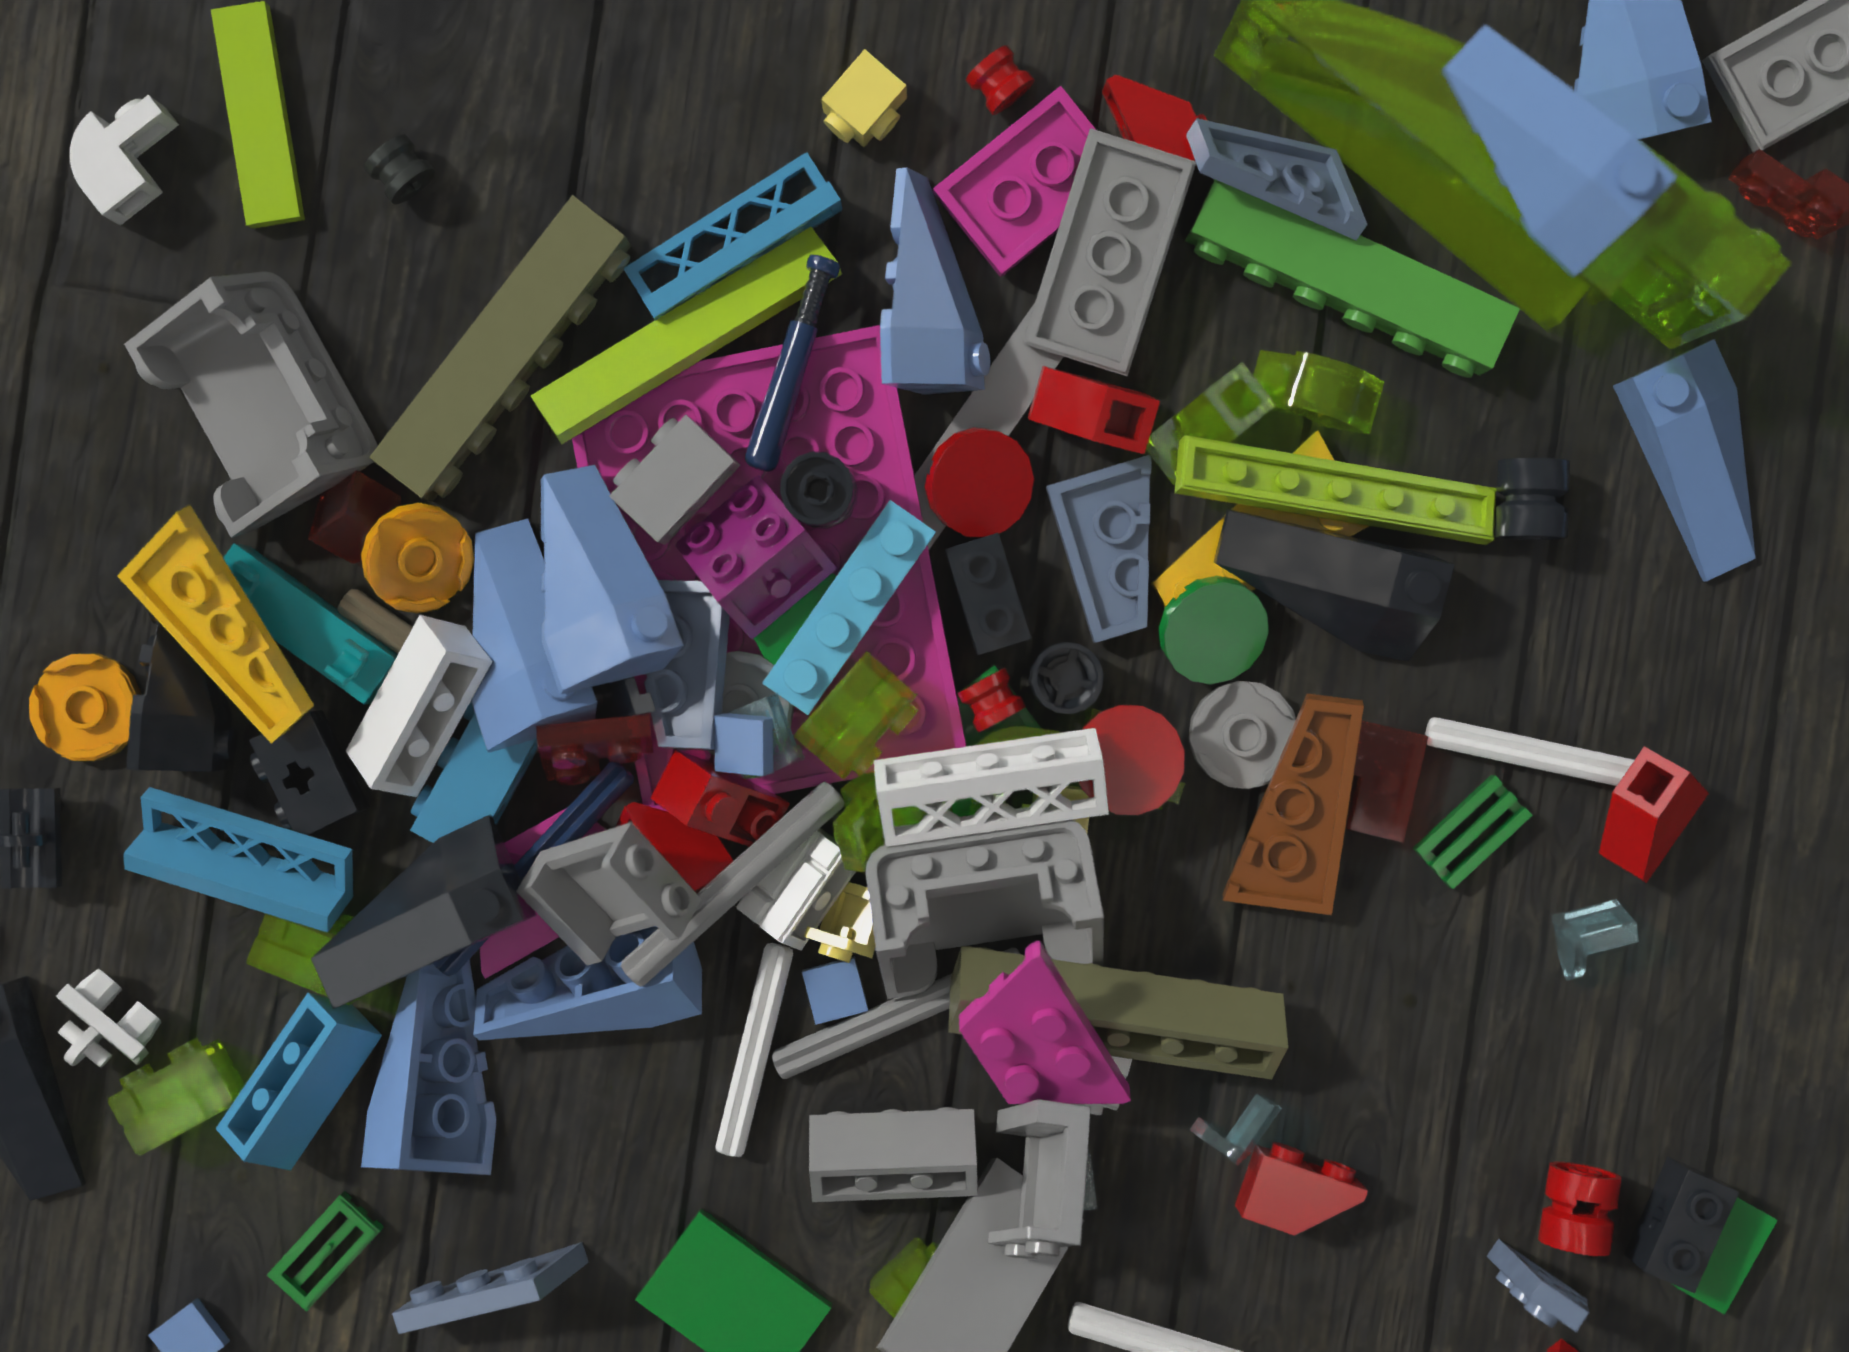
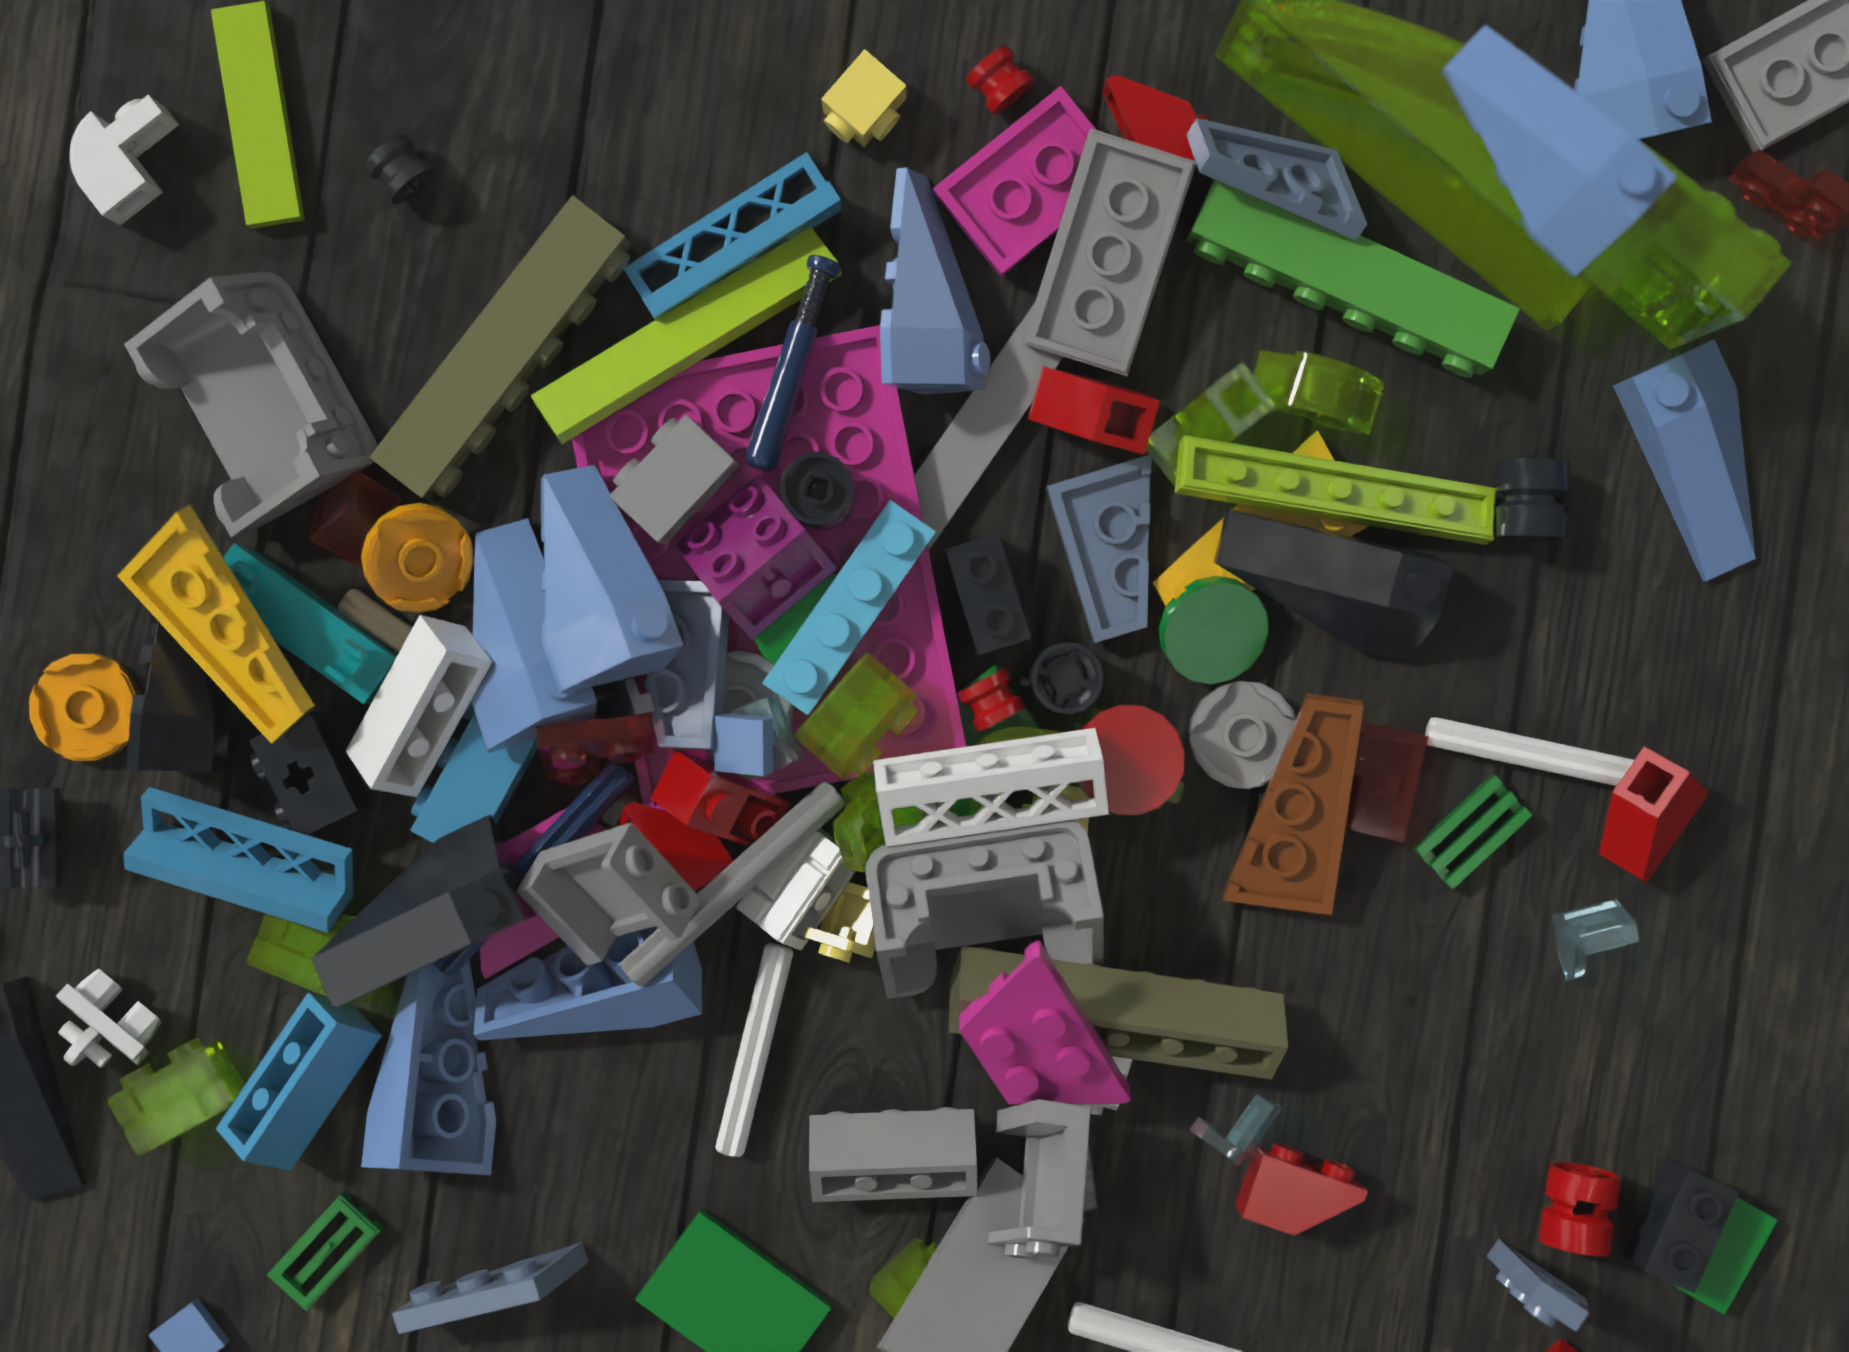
(835, 990): medium blue tile -> none
(863, 1028): light grey axle -> none
(979, 482): red tile -> none

